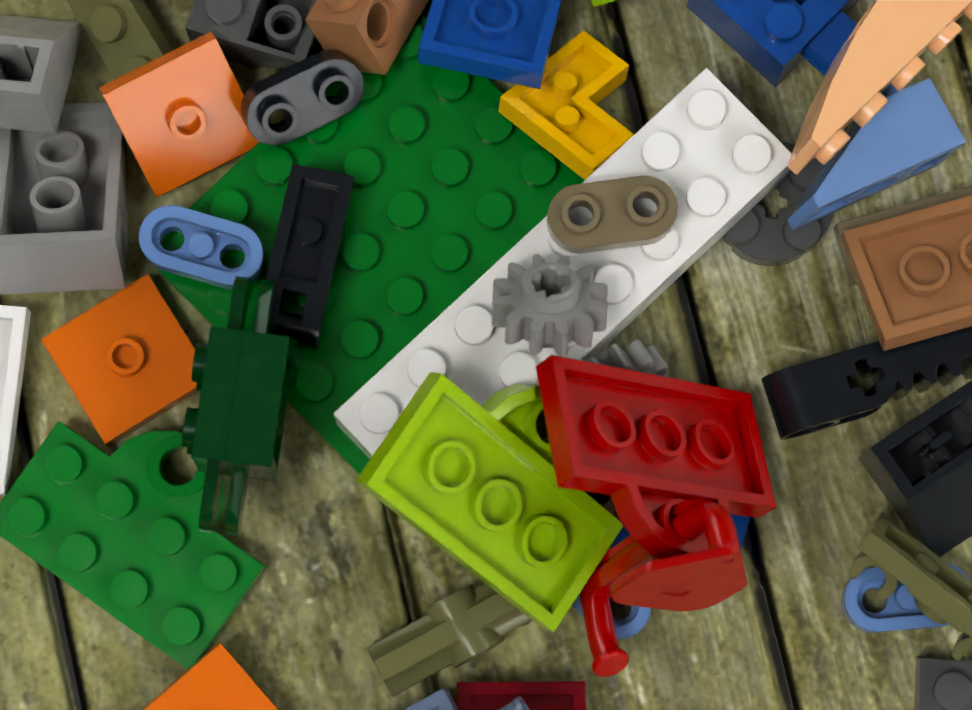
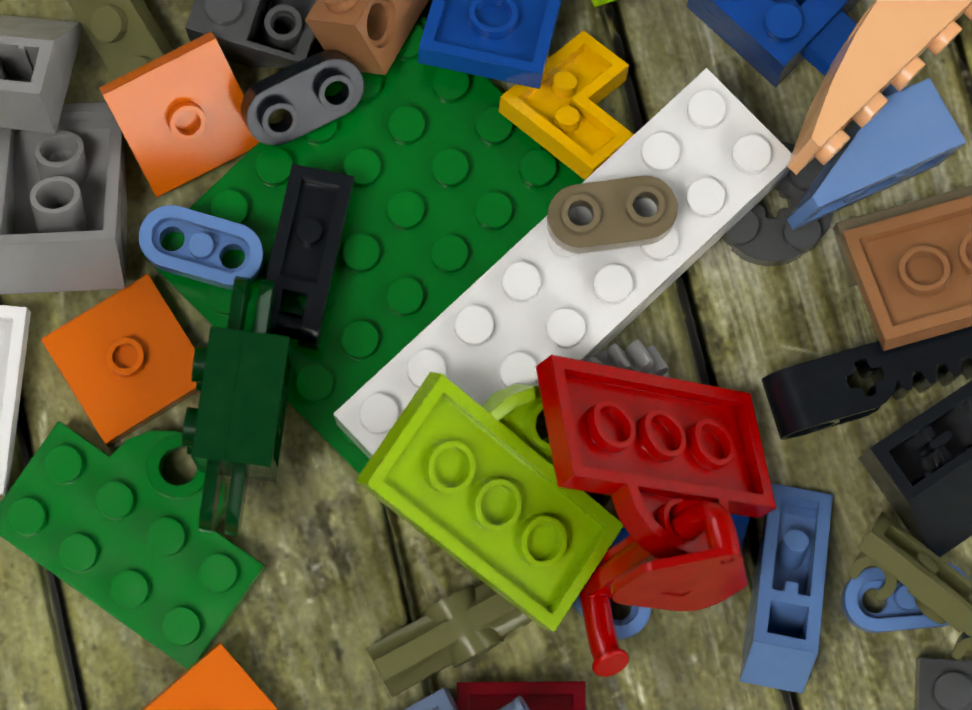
(549, 305): light grey gear -> none
(787, 591): none -> medium blue slope

